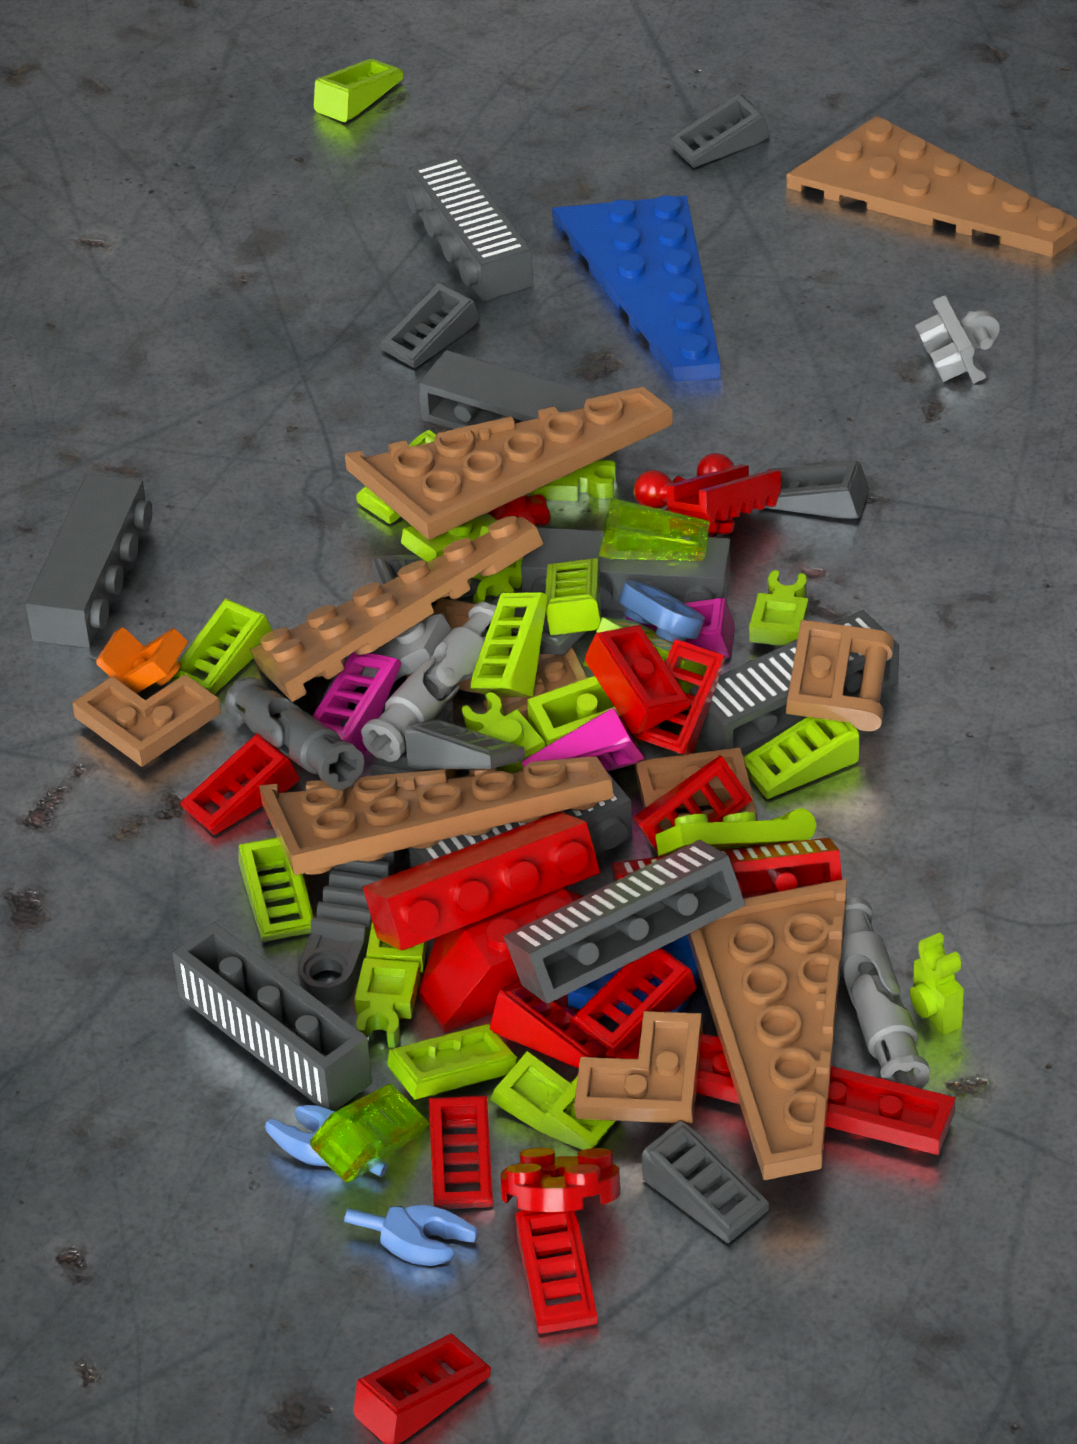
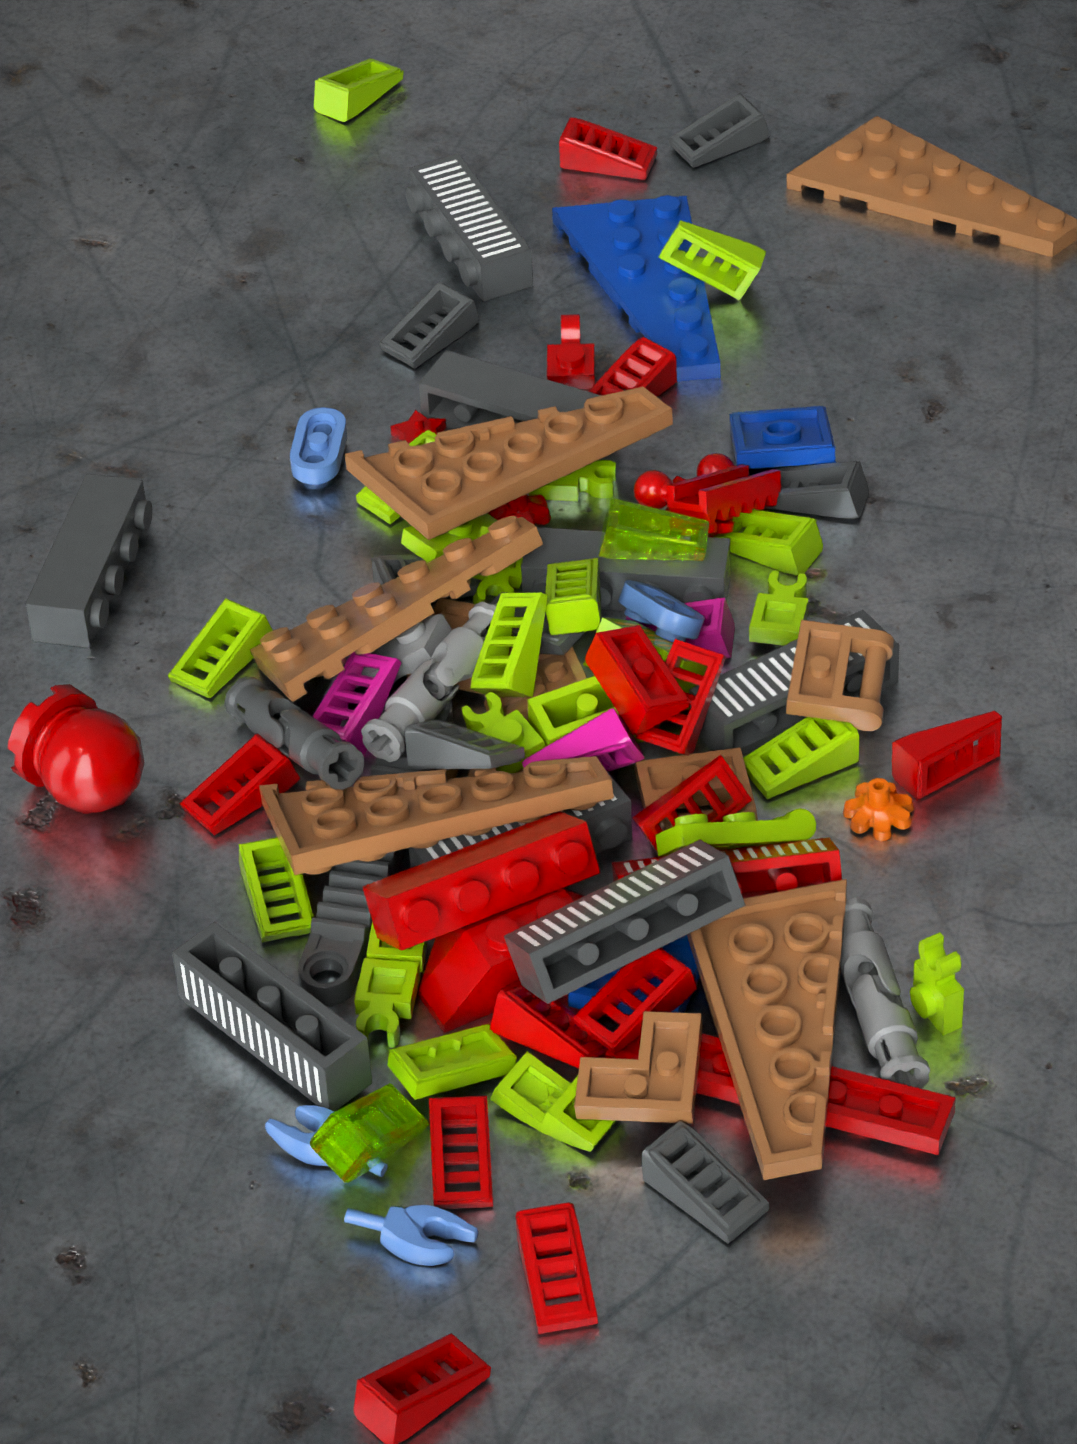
(77, 751): none -> red tile
(142, 665): orange bracket -> none
(148, 726): medium nougat plate -> none
(318, 445): none -> medium blue plate
(417, 425): none -> red piece
(560, 1182): red plate -> none
(571, 361): none -> red plate
(604, 151): none -> red slope
(642, 359): none -> red slope
(719, 275): none -> lime slope
(782, 437): none -> blue plate
(785, 541): none -> lime slope
(878, 807): none -> orange plant
(945, 753): none -> red slope
(953, 342): light grey hips -> none

